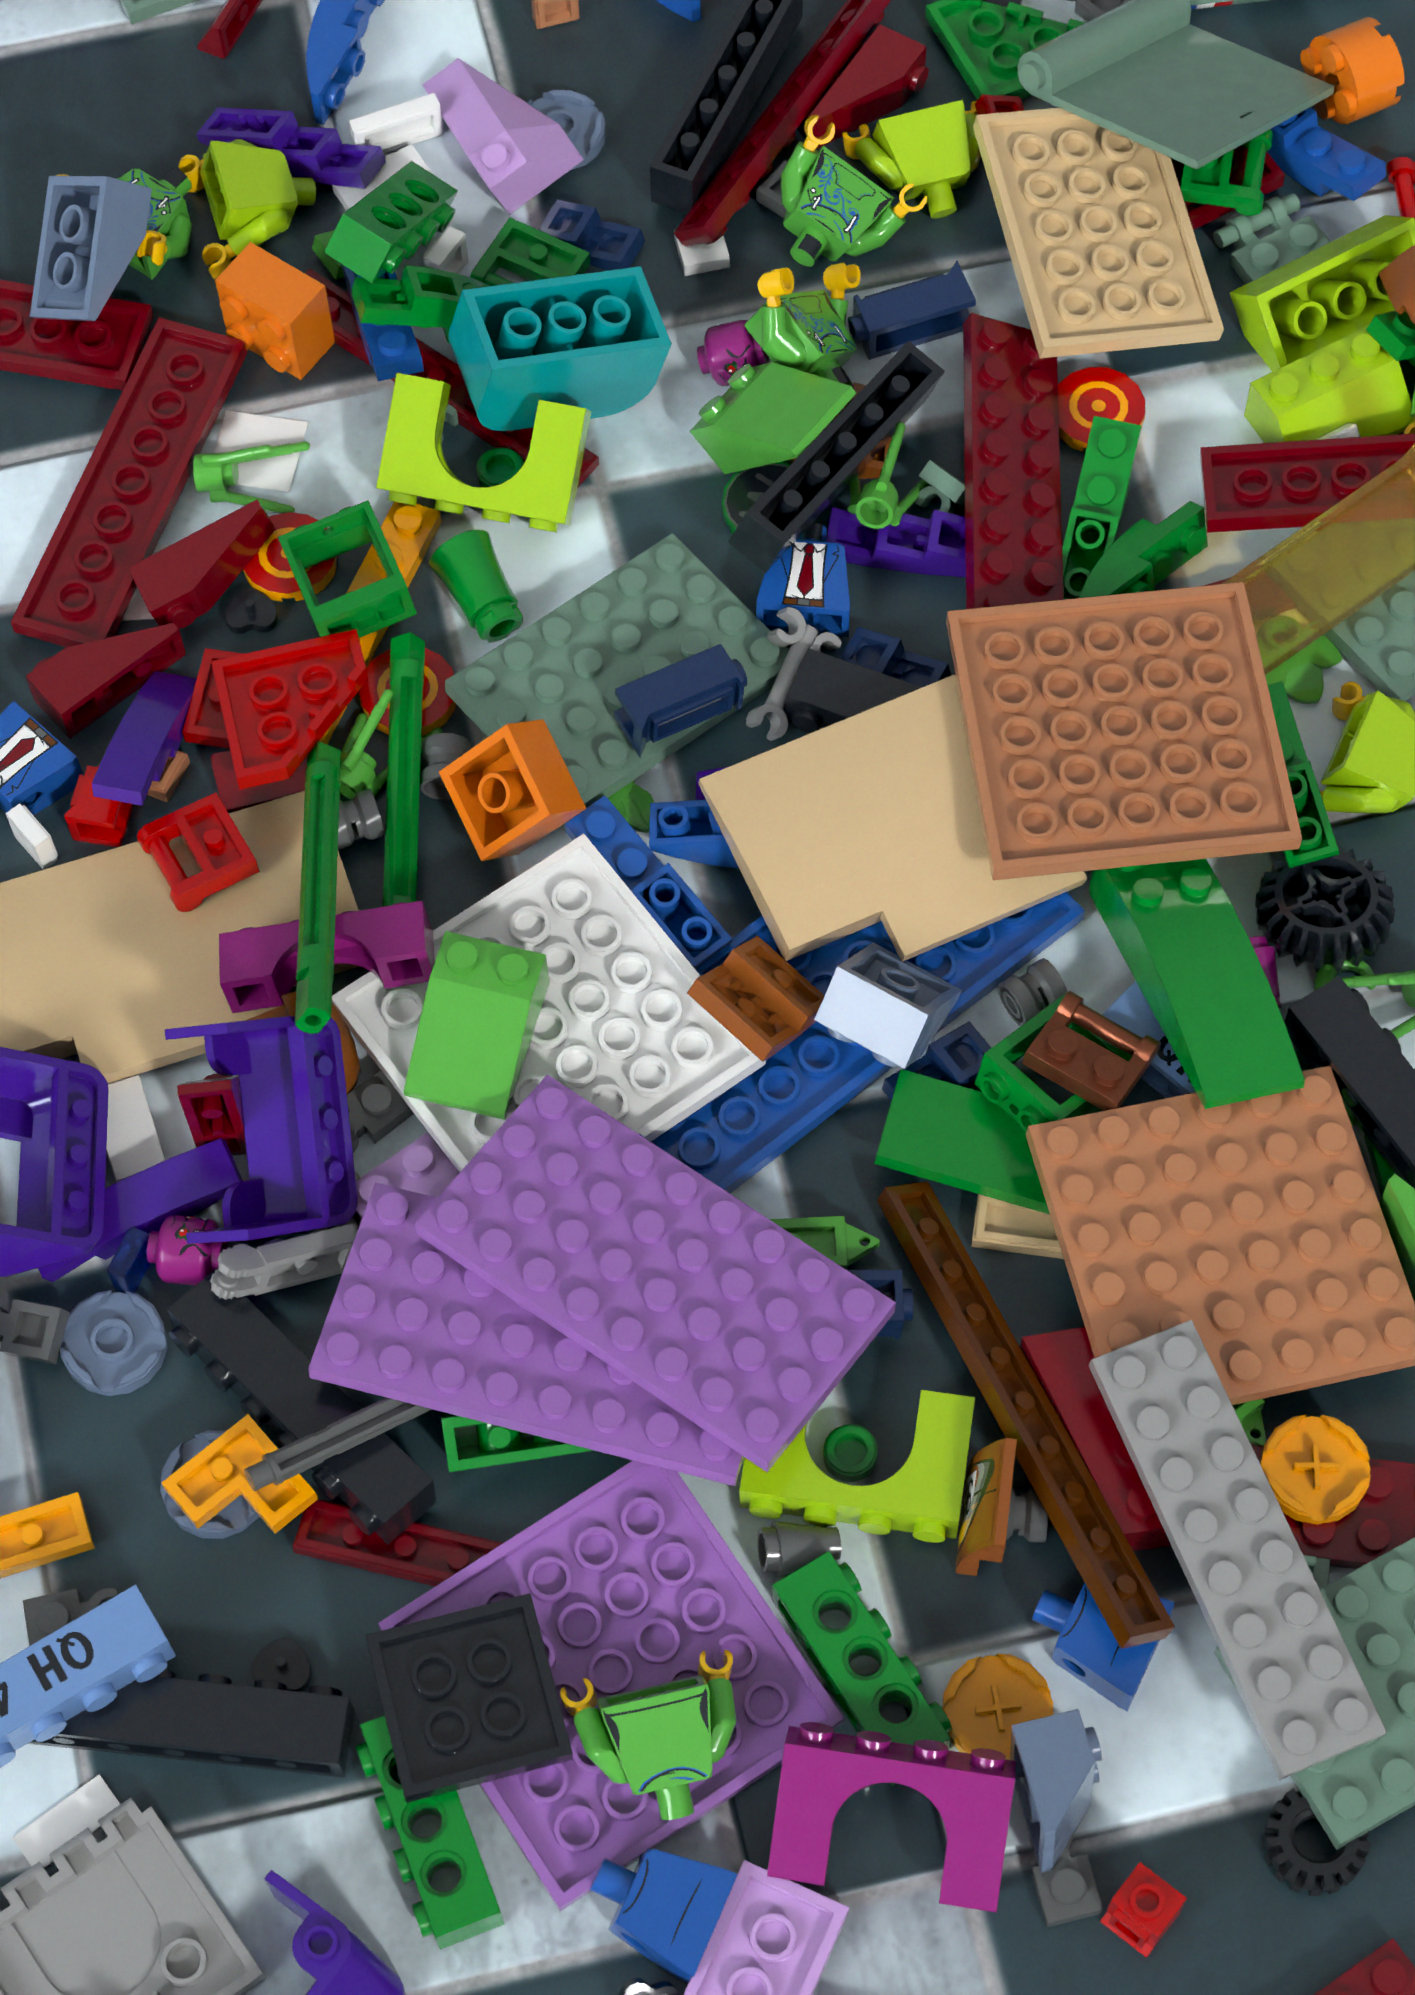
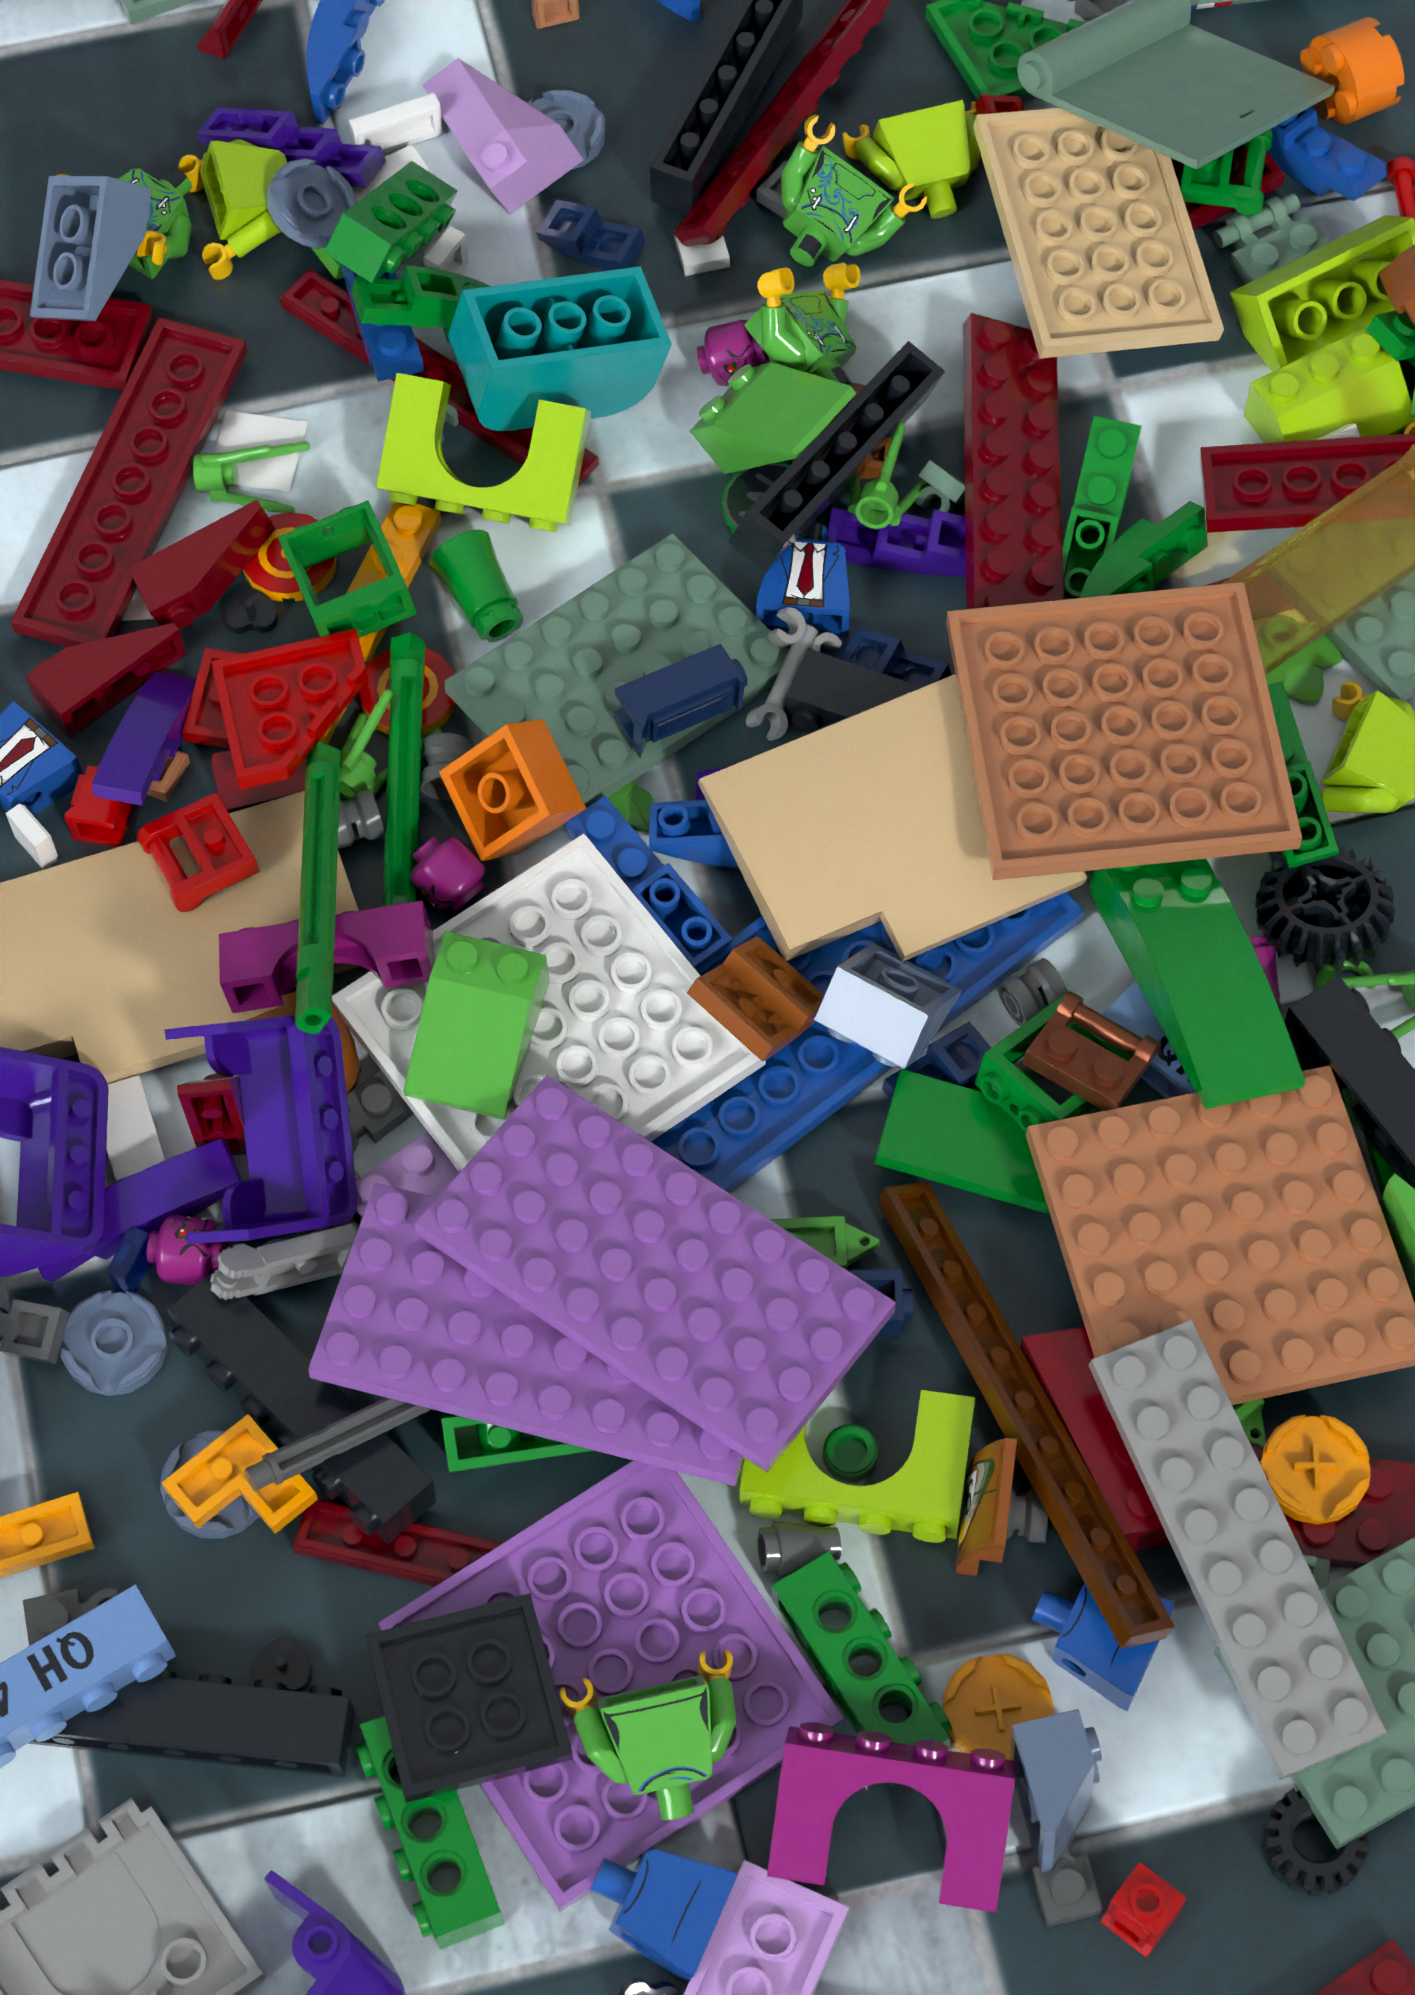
(66, 1821): white sticker -> none
(275, 311): orange brick -> none
(308, 201): none -> sand blue tile
(447, 873): none -> magenta head
(497, 466): green tile -> none
(529, 255): green plate -> none
(873, 83): dark red slope -> none
(911, 313): dark blue window -> none
(1014, 1229): tan tile -> none
(1100, 394): red tile -> none

